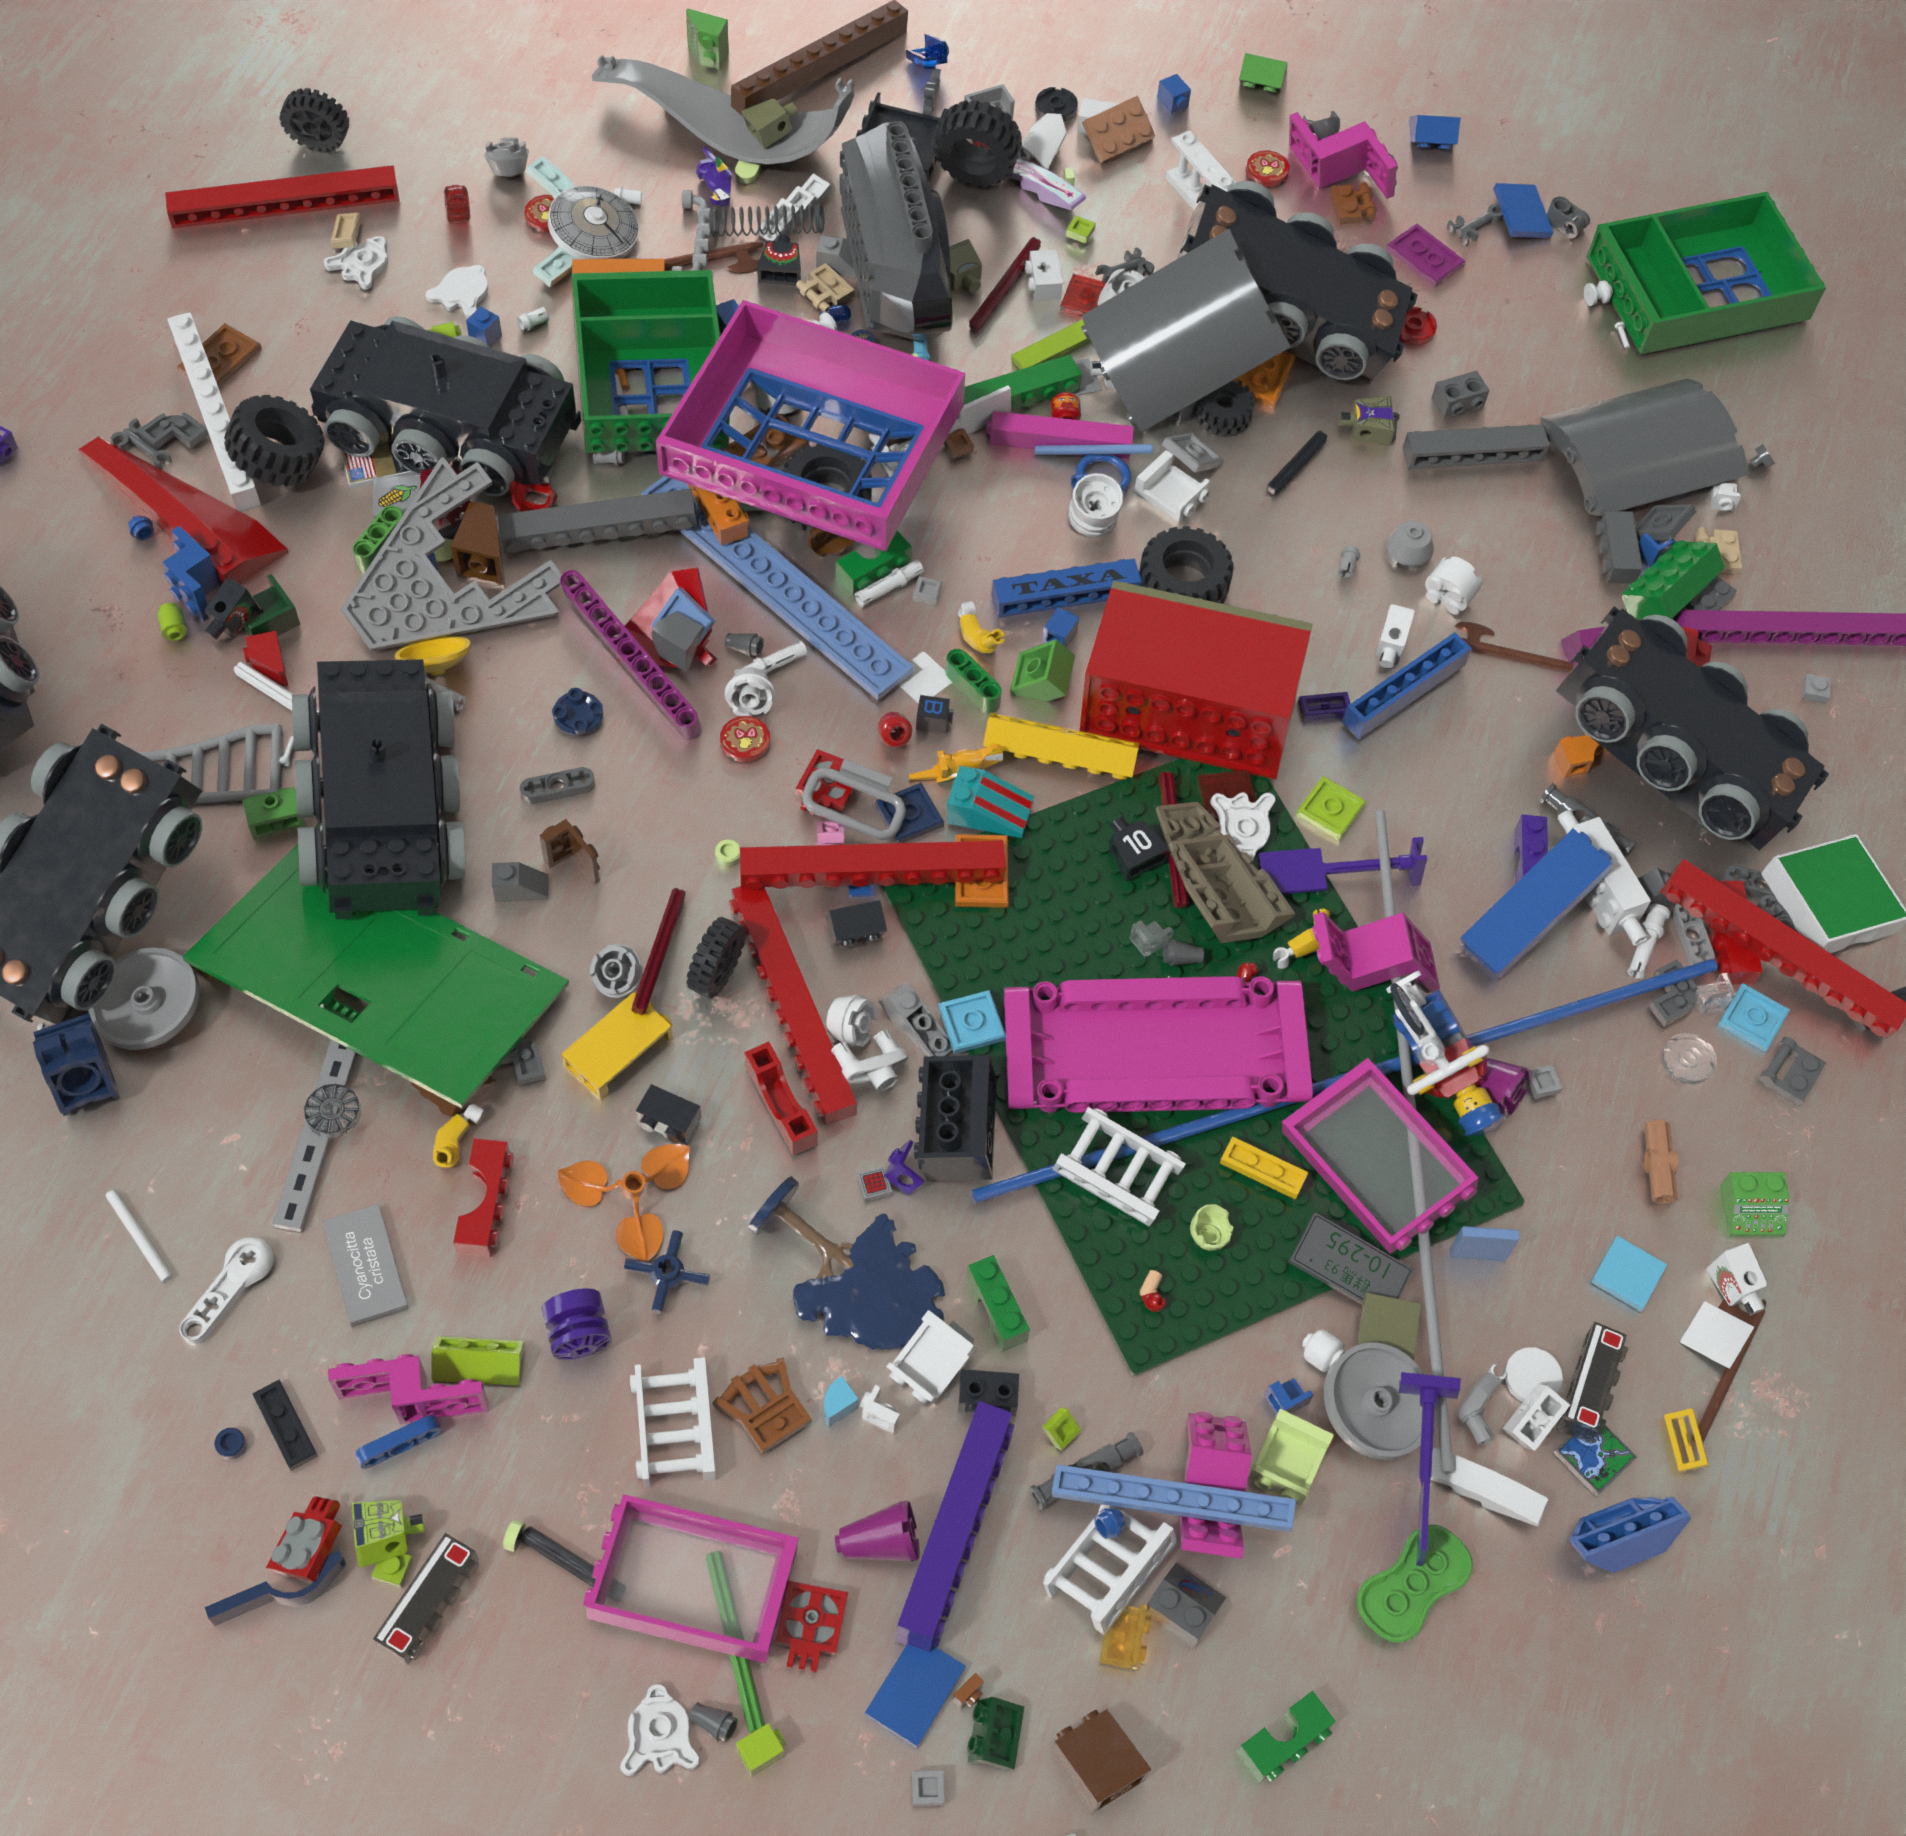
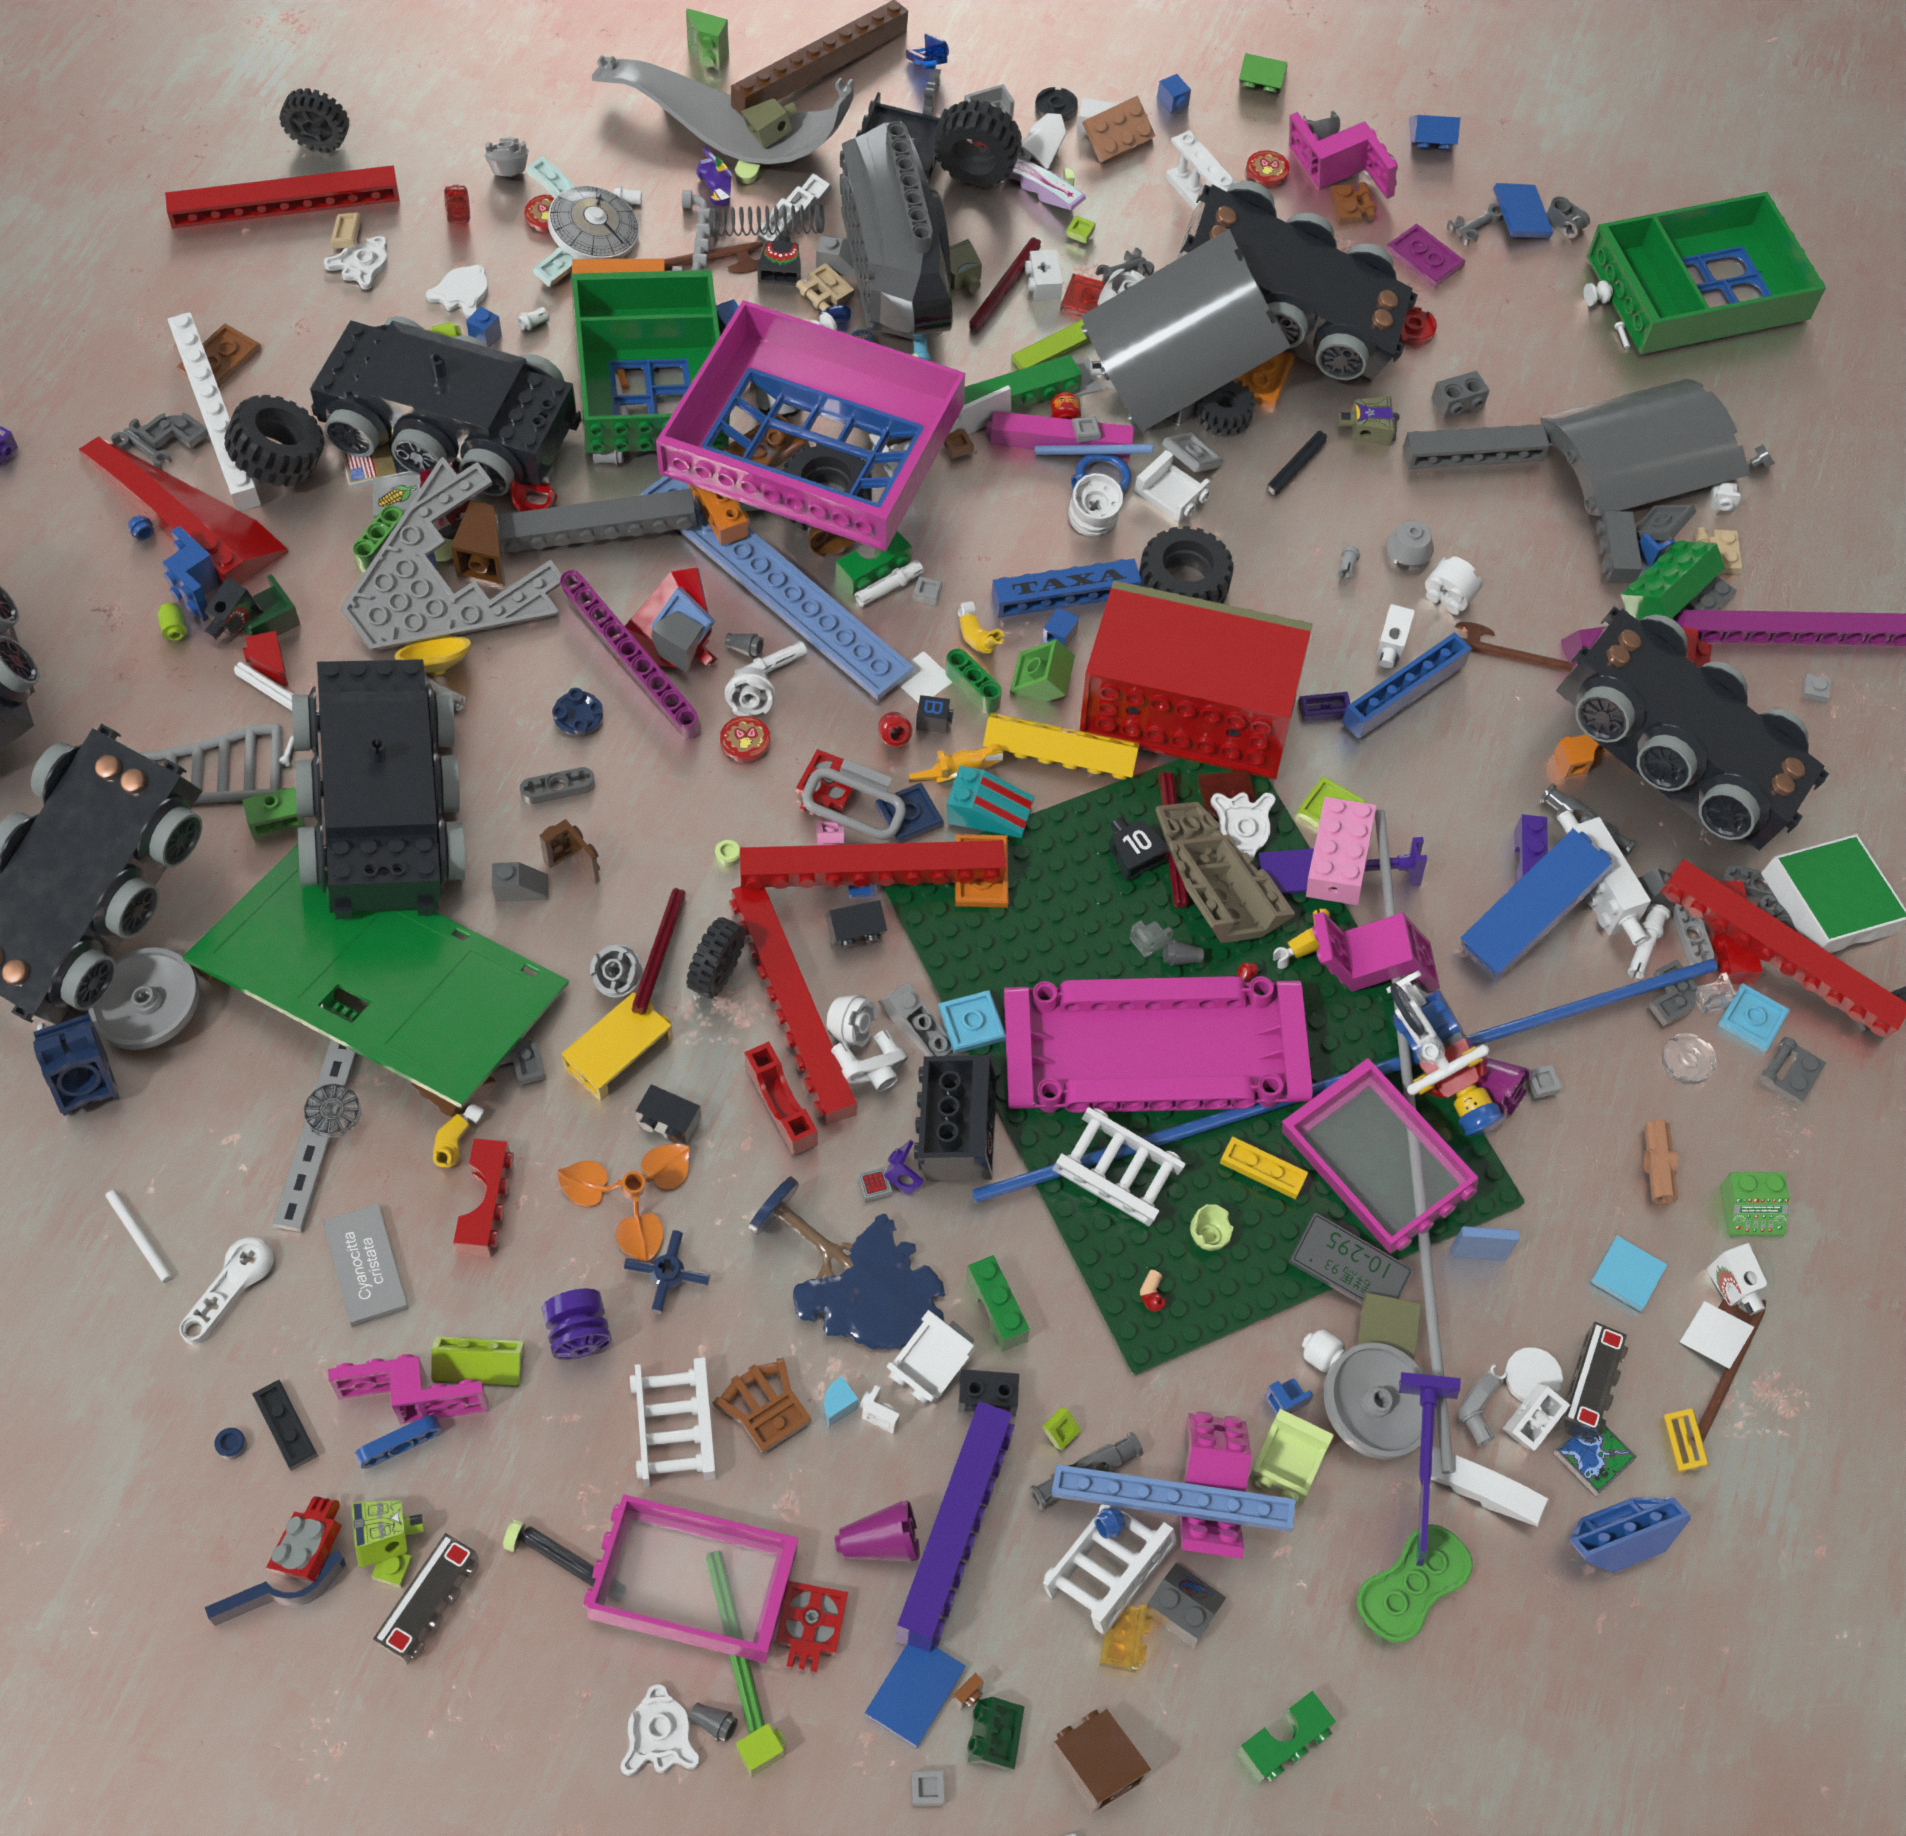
(1086, 429): none -> light grey tile
(1341, 851): none -> bright pink brick

